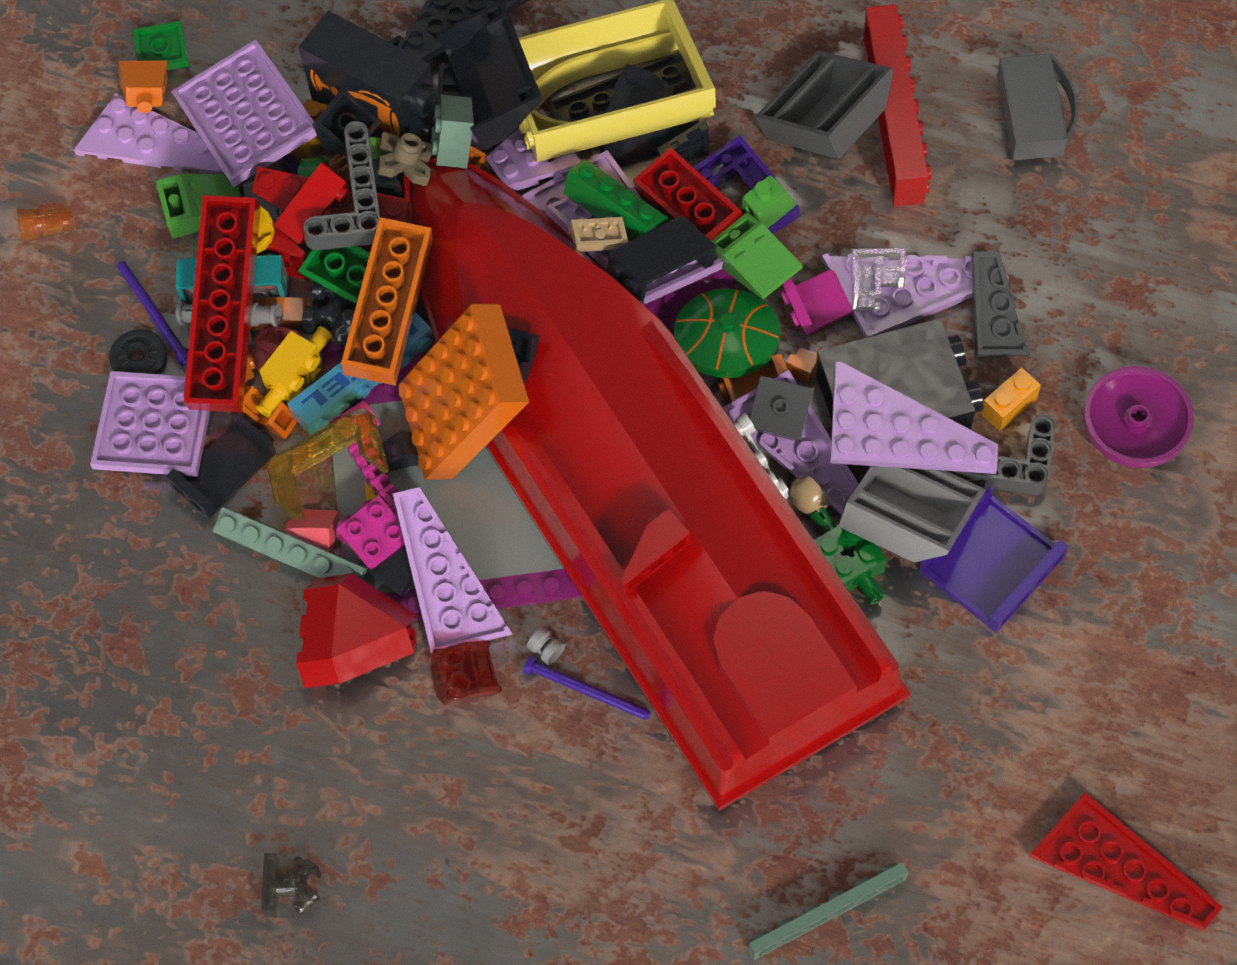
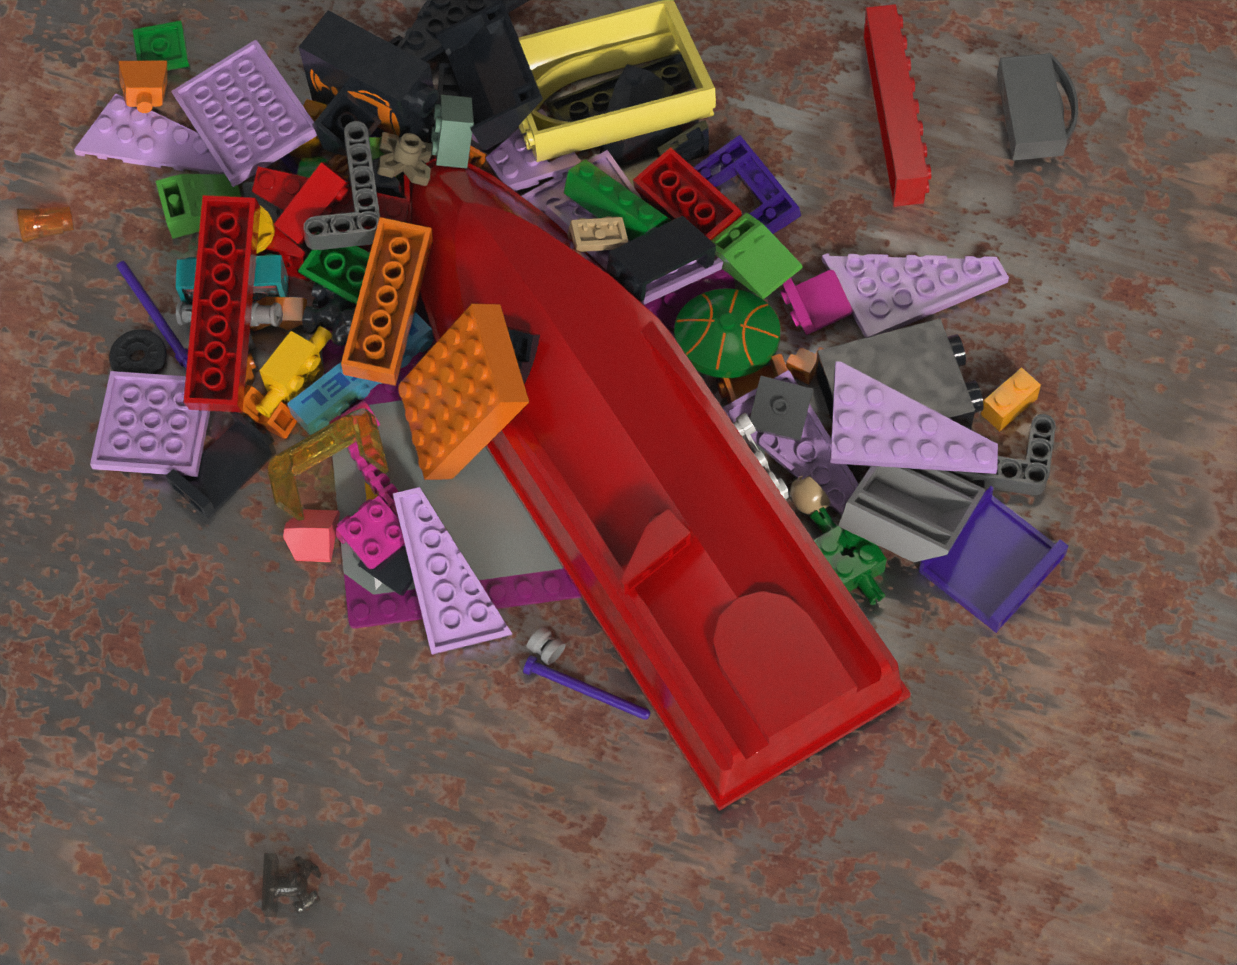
(267, 342): coral slope -> none
(283, 546): sand green plate -> none
(350, 630): red panel -> none
(400, 451): black slope -> none
(463, 672): clear red slope -> none
(767, 202): bright green torso -> none
(817, 915): sand green plate -> none
(827, 104): dark grey slope -> none
(874, 270): clear brick -> none
(995, 315): dark grey wing -> none
(1111, 856): red wing -> none
(1138, 416): magenta dish -> none

